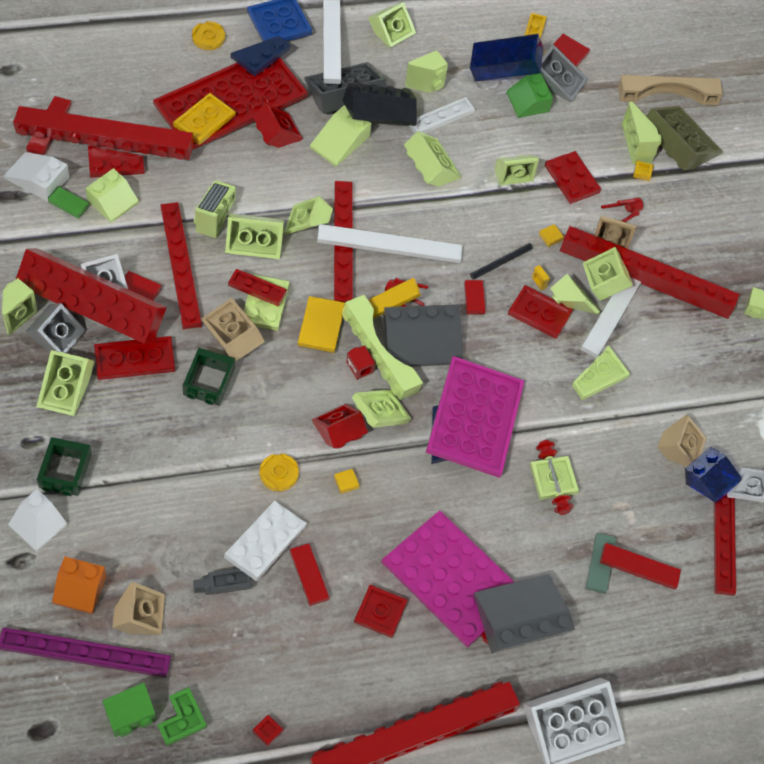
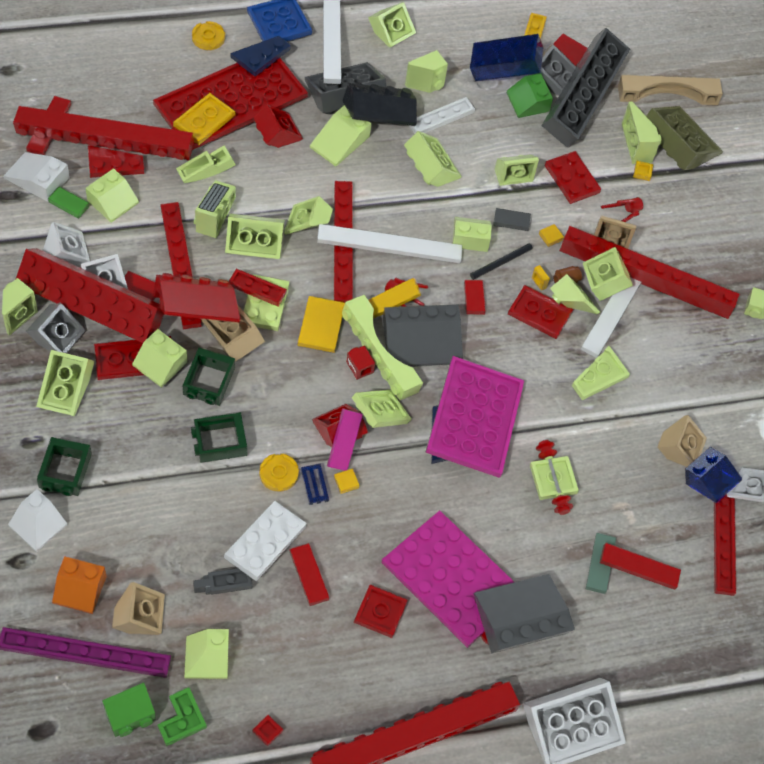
(66, 244): none -> white slope
(160, 358): none -> yellowish green slope
(196, 297): none -> red piece
(206, 165): none -> yellowish green slope
(207, 654): none -> yellowish green slope
(219, 422): none -> dark green window
(317, 498): none -> clear blue tile
(344, 439): none -> dark pink tile
(472, 233): none -> yellowish green slope
(512, 219): none -> dark grey tile
(573, 272): none -> dark orange brick
(586, 87): none -> dark grey brick

